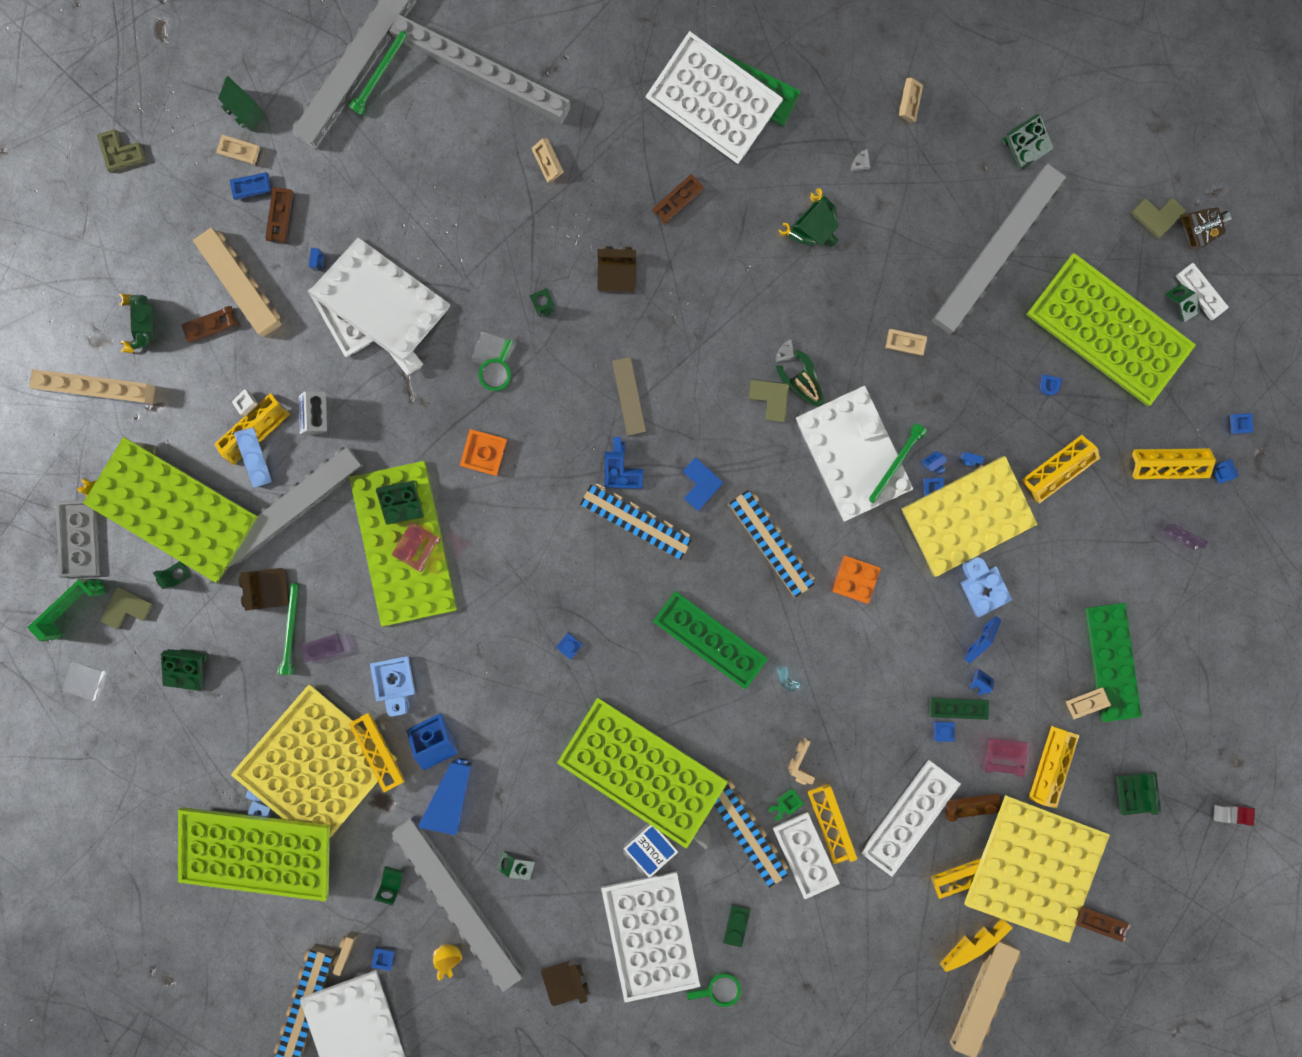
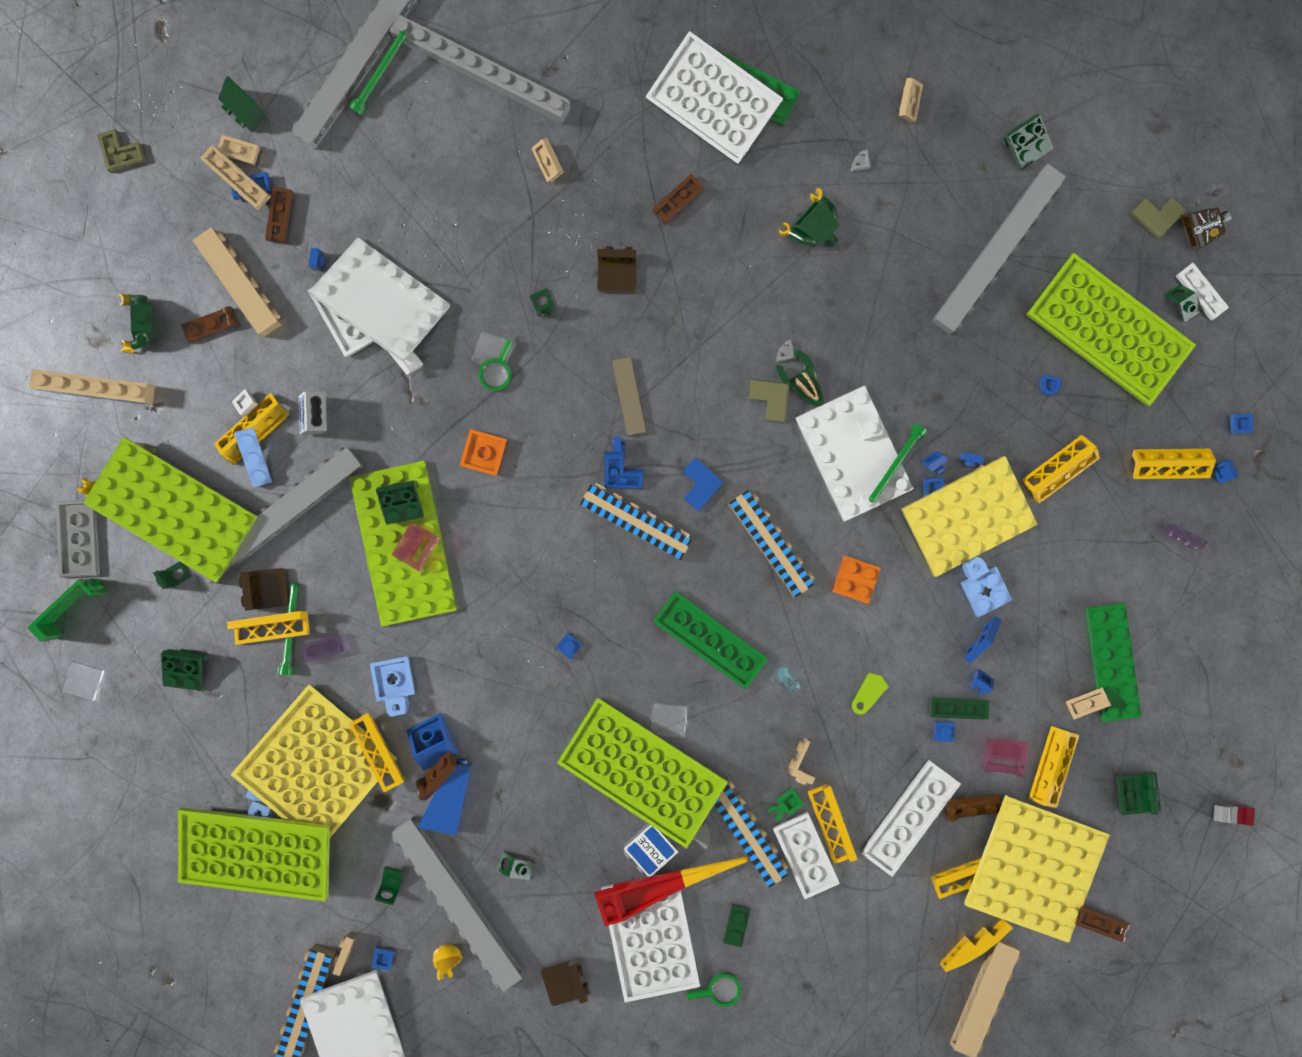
(123, 603): olive tile -> none
(235, 177): none -> tan tile
(266, 621): none -> yellow fence
(436, 776): none -> reddish brown plate
(633, 896): none -> red plate
(668, 720): none -> clear piece
(869, 692): none -> lime piece
(906, 342): tan plate -> none

